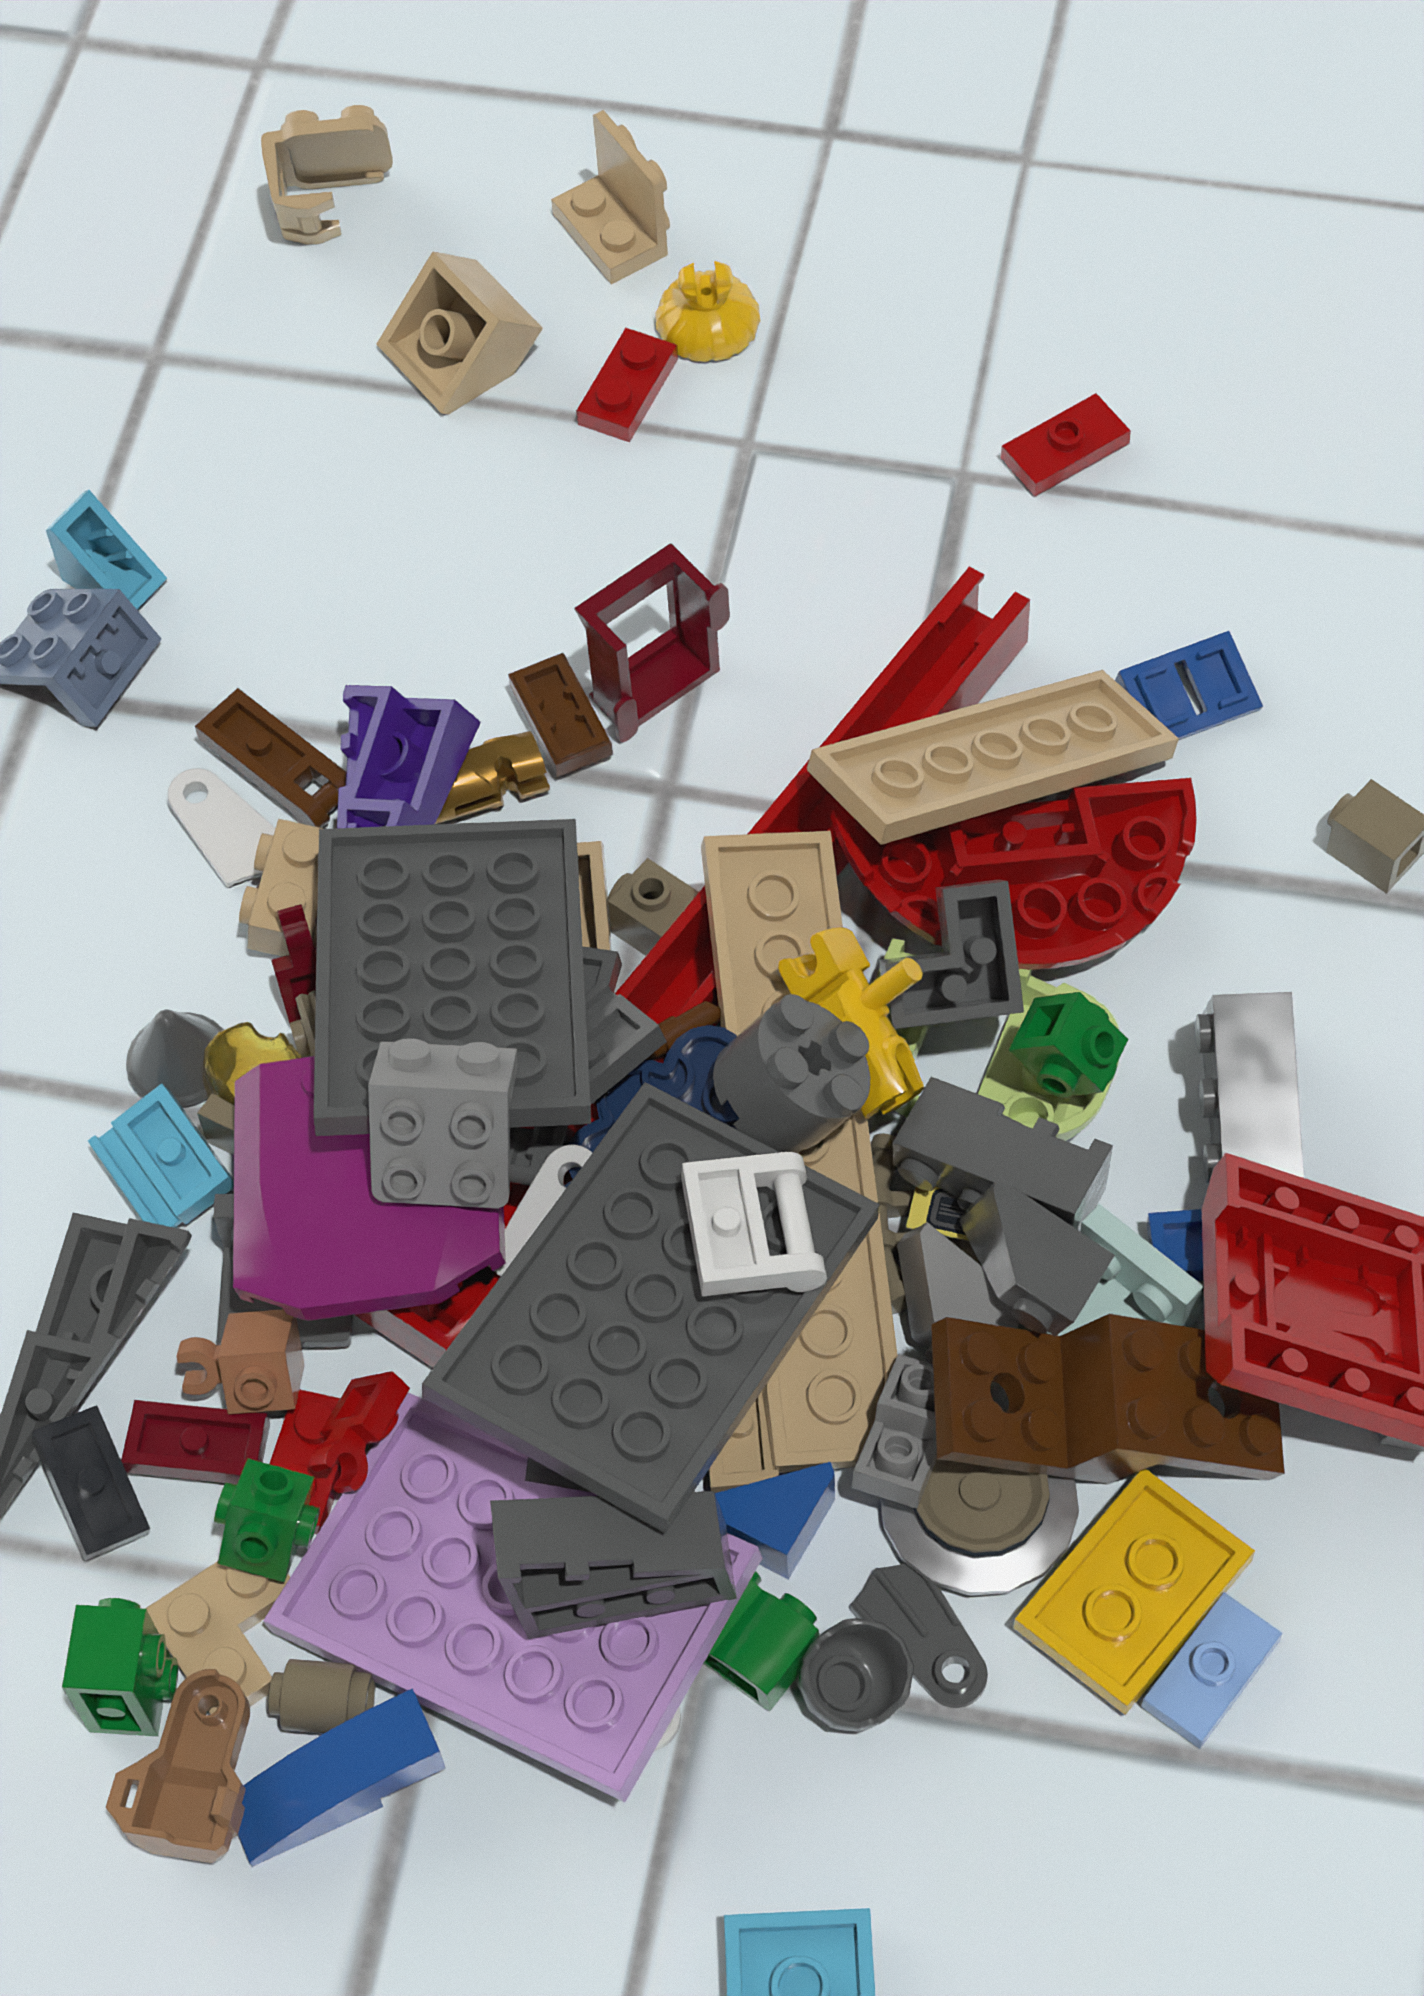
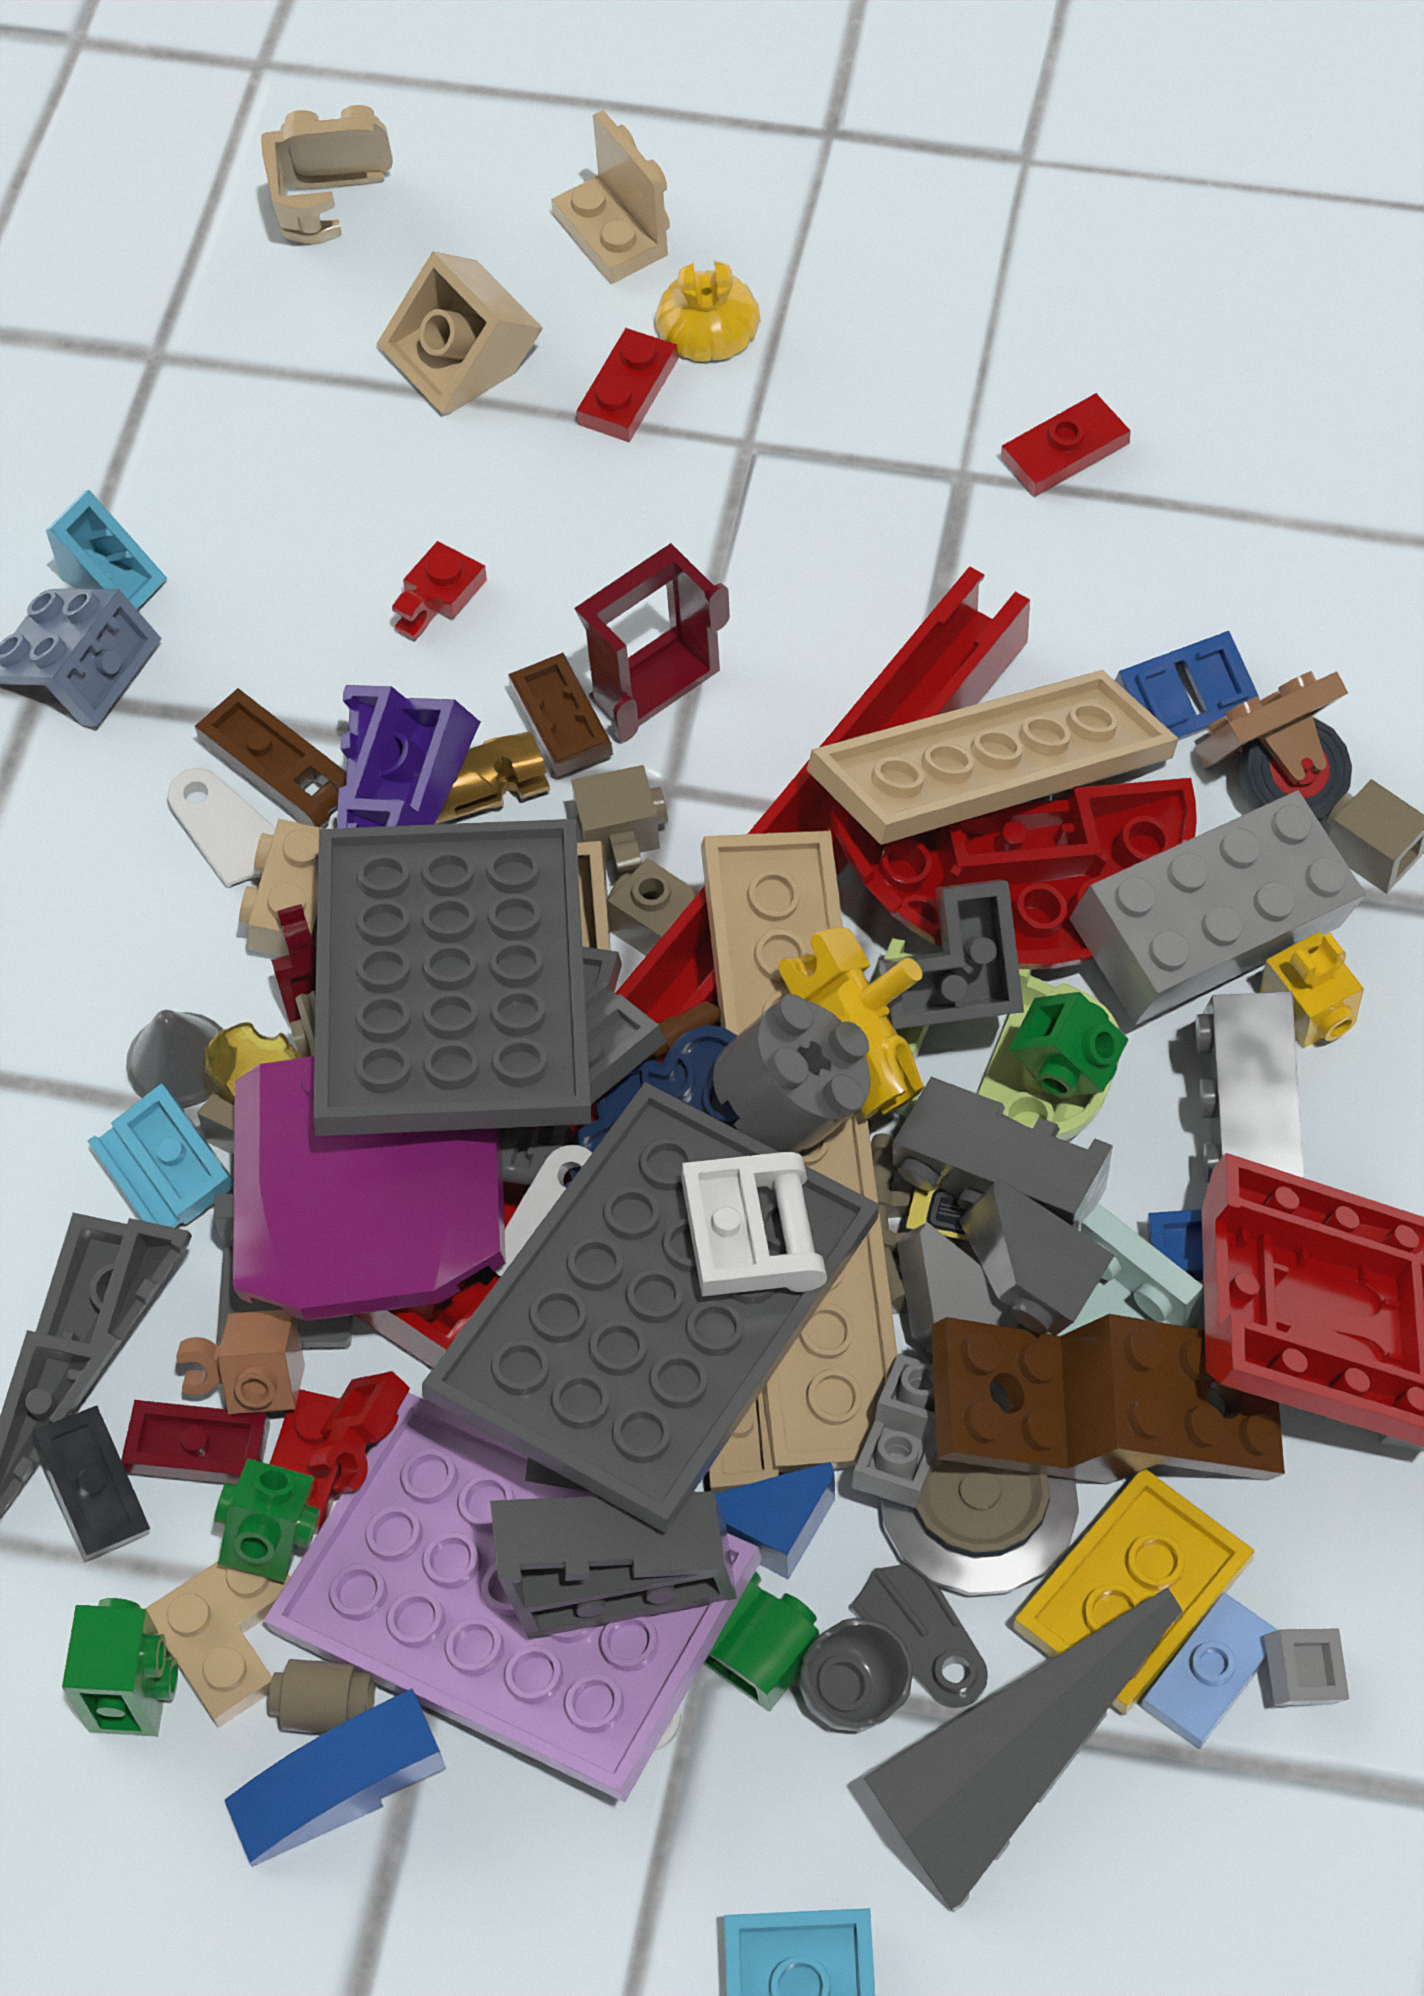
(189, 1786): medium nougat piece -> none
(437, 583): none -> red plate
(441, 1123): light grey bracket -> none
(621, 814): none -> dark tan brick
(984, 1773): none -> dark grey wedge
(1215, 906): none -> light grey brick
(1285, 745): none -> medium nougat plate
(1306, 1666): none -> light grey plate
(1321, 987): none -> yellow brick

